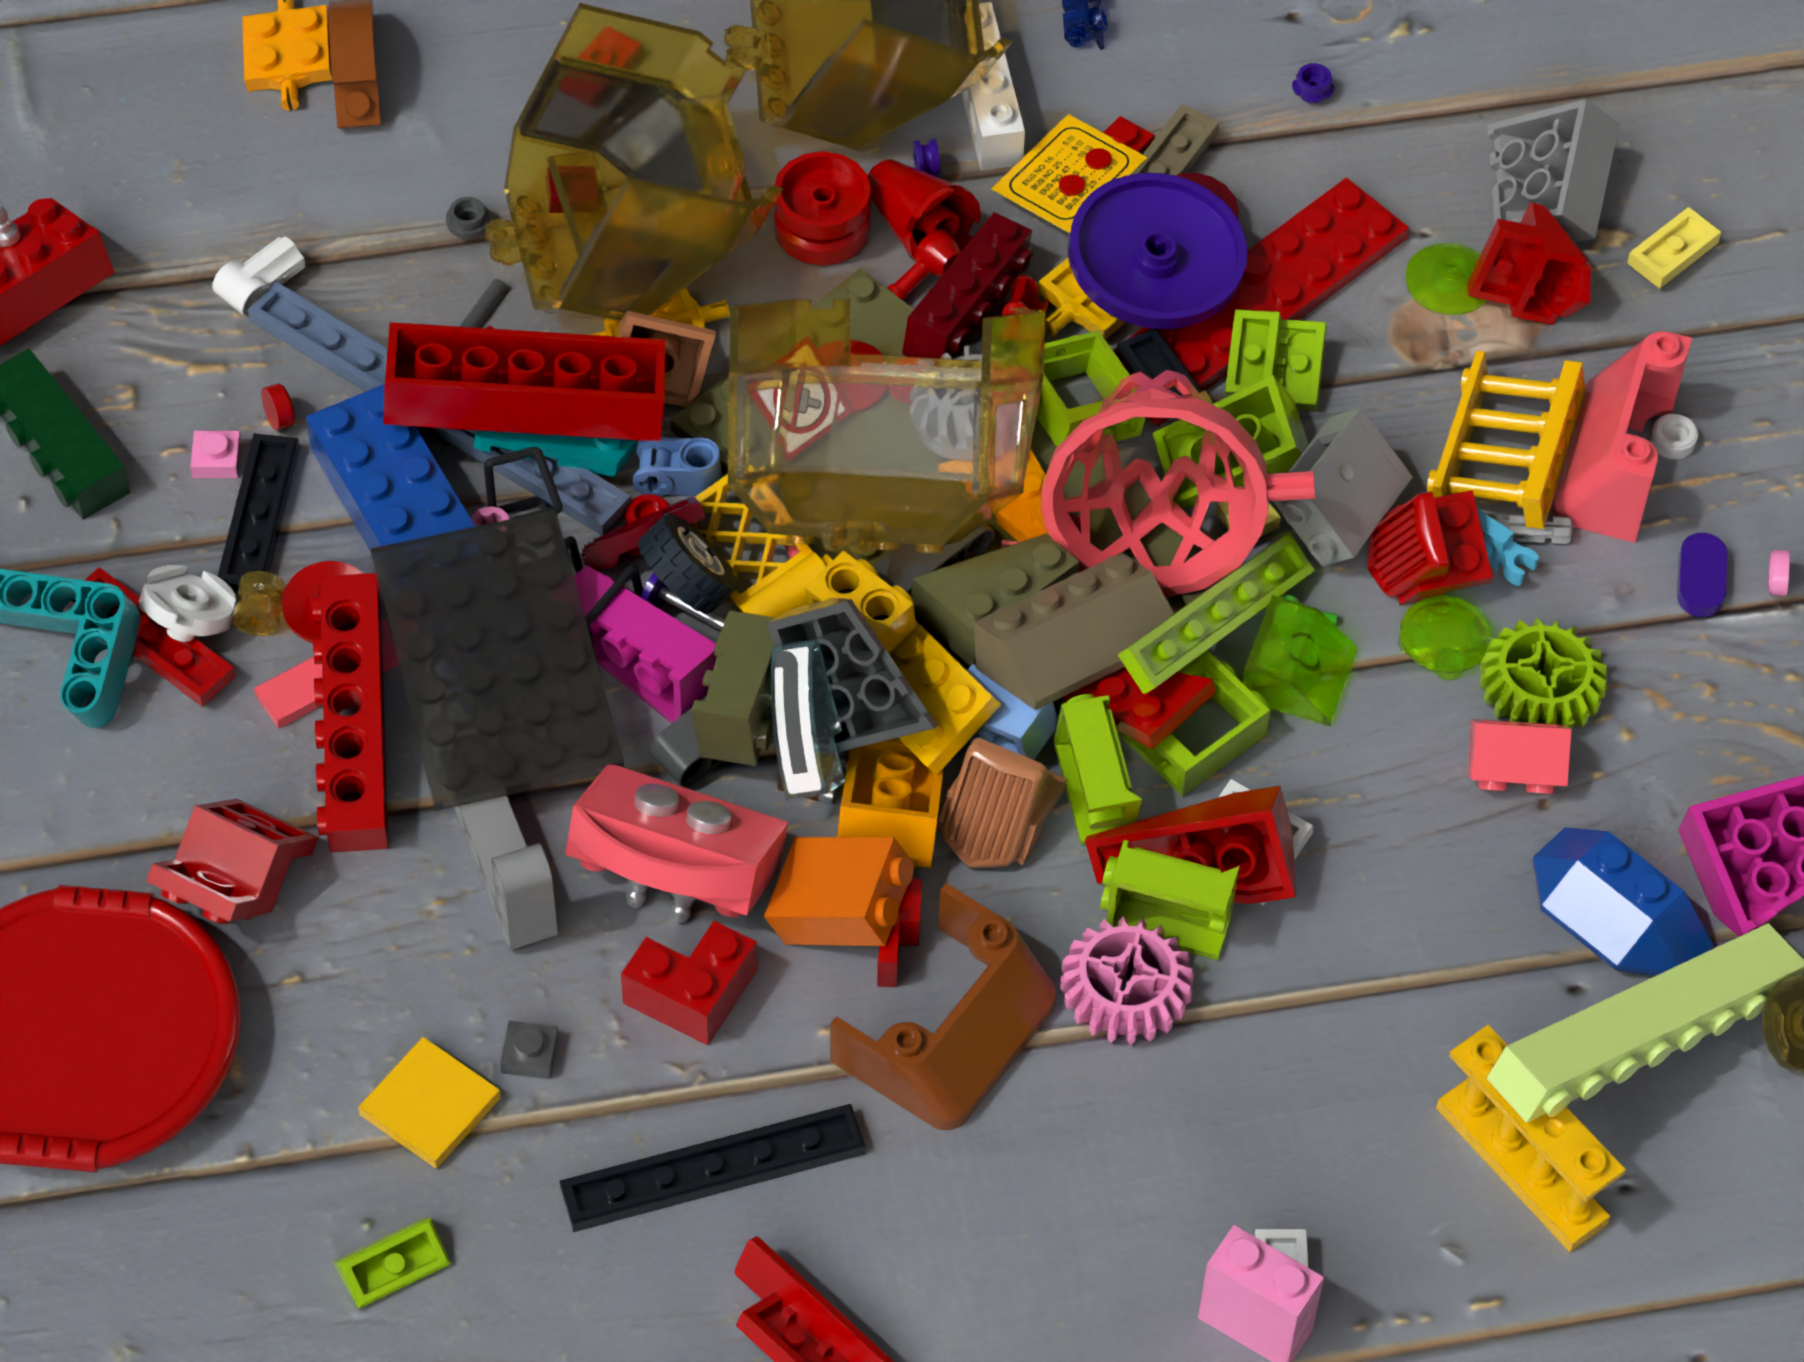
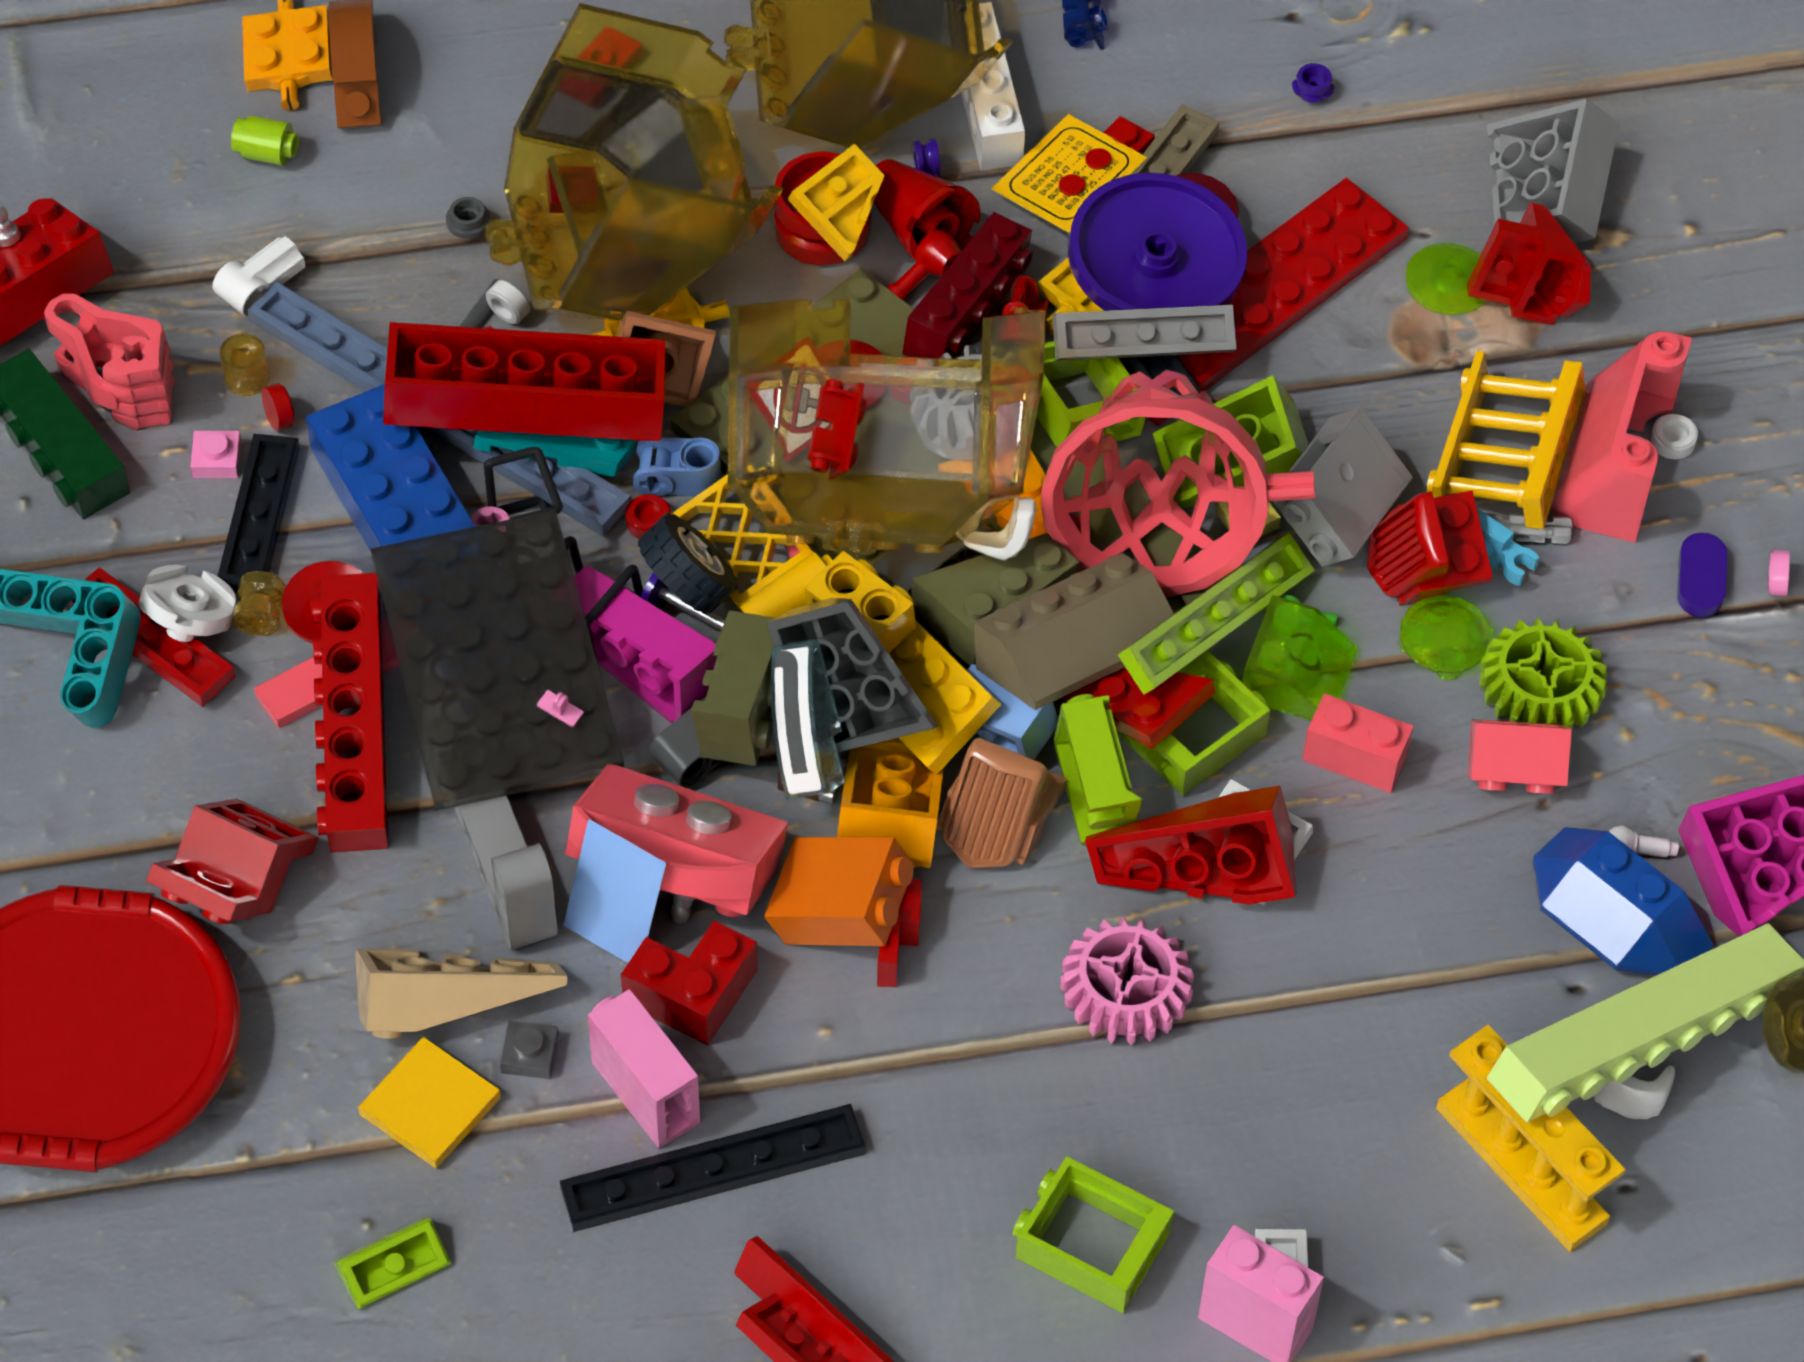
(130, 352): none -> coral piece
(244, 364): none -> clear yellow wheel
(264, 139): none -> lime brick
(413, 993): none -> tan wedge
(507, 302): none -> white tile
(560, 708): none -> bright pink piece
(607, 548): dark red hinge -> none
(613, 892): none -> light blue sticker
(644, 1068): none -> bright pink brick
(836, 446): none -> red hinge
(839, 199): none -> yellow wing
(954, 1069): dark orange windscreen -> none
(1012, 538): none -> white hair
(1112, 1198): none -> lime window
(1144, 332): none -> light grey plate
(1171, 892): lime window -> none
(1277, 347): lime slope -> none
(1357, 743): none -> coral brick
(1637, 1097): none -> white hair
(1645, 844): none -> white piece
(1674, 247): light yellow plate -> none

